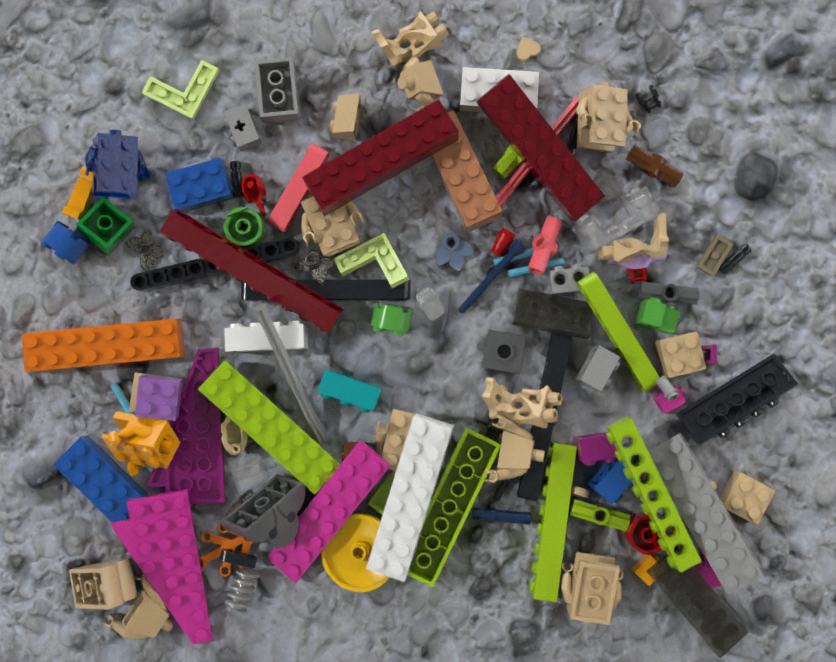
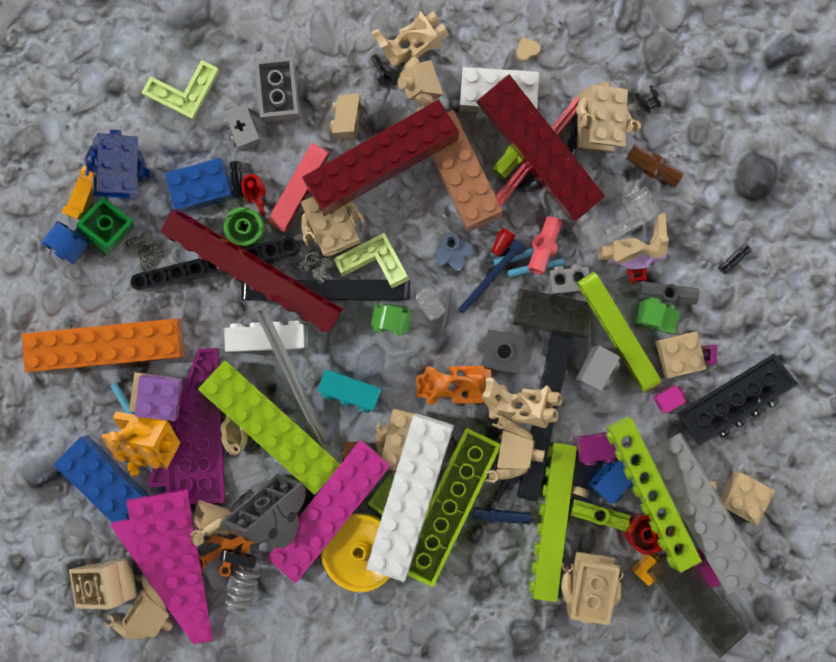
(208, 519): none -> tan torso
(383, 72): none -> black bar
(435, 385): none -> orange hips
(667, 388): light grey pin -> none
(714, 255): dark tan plate -> none

